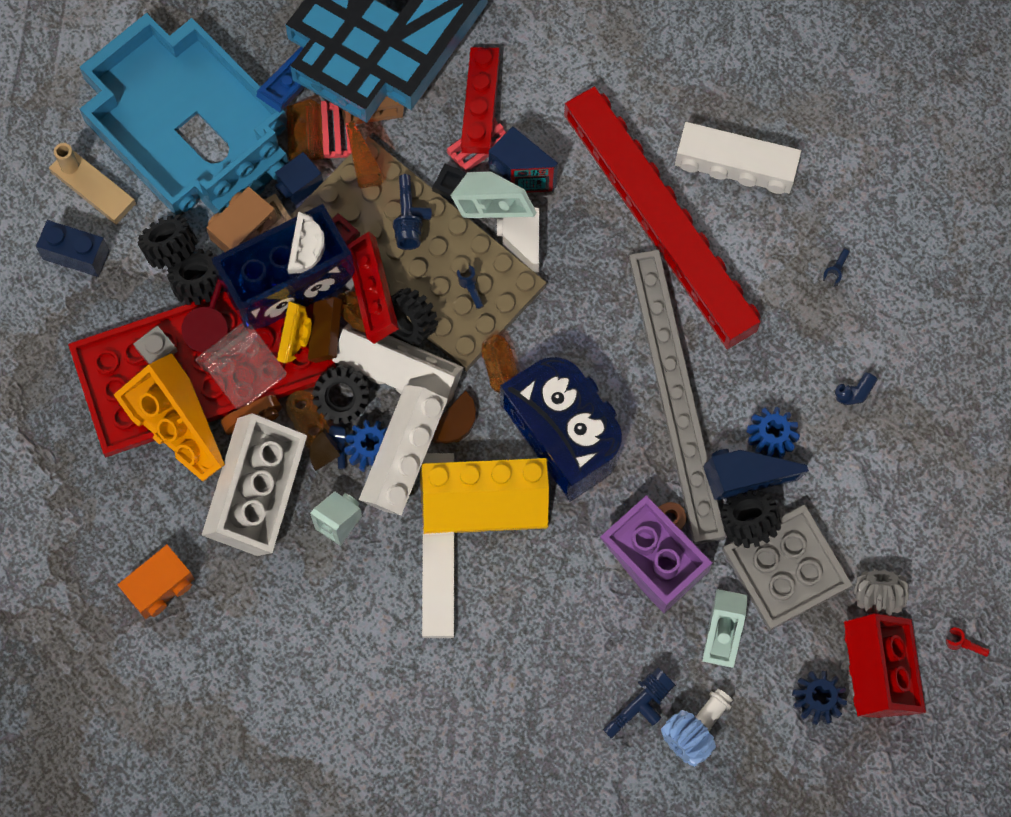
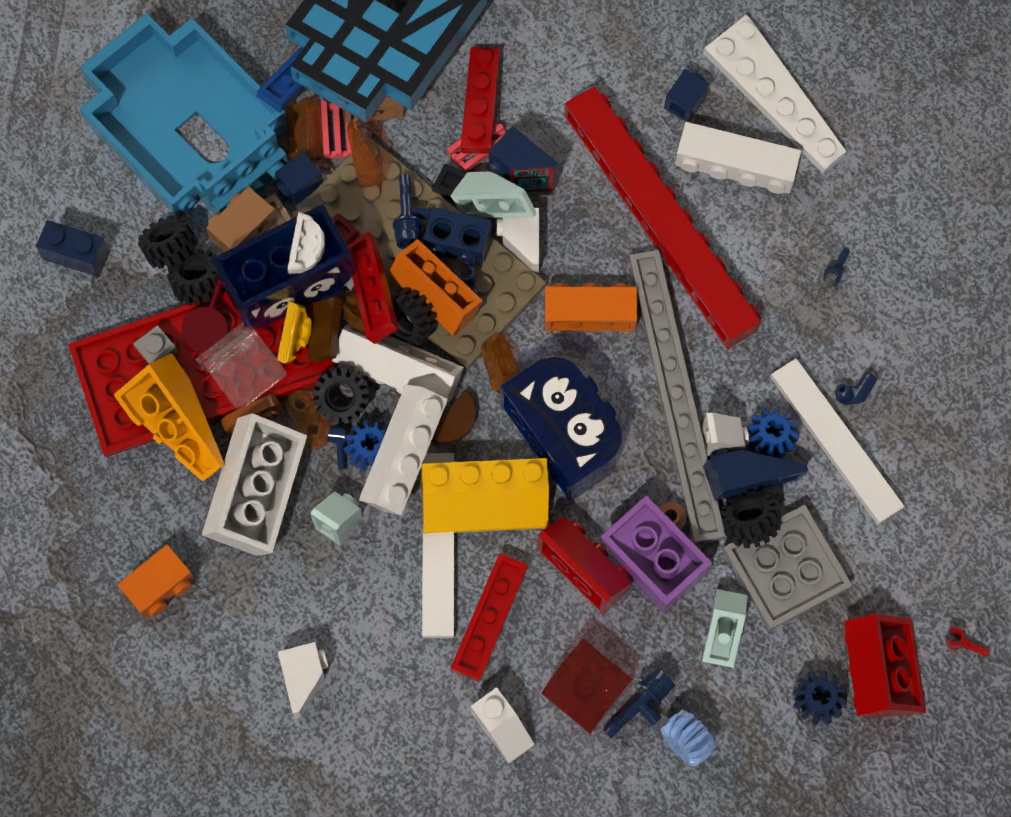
(91, 184): tan piece -> none
(302, 674): none -> white slope
(323, 450): dark brown tile -> none
(422, 271): none -> orange brick
(460, 229): none -> dark blue brick
(489, 617): none -> red plate
(502, 725): none -> white slope
(584, 564): none -> red slope
(586, 686): none -> clear red slope
(590, 307): none -> orange brick
(686, 95): none -> dark blue brick
(714, 708): white pin -> none
(723, 432): none -> white slope
(761, 76): none -> white wing
(837, 441): none -> white tile
(881, 592): light grey gear -> none

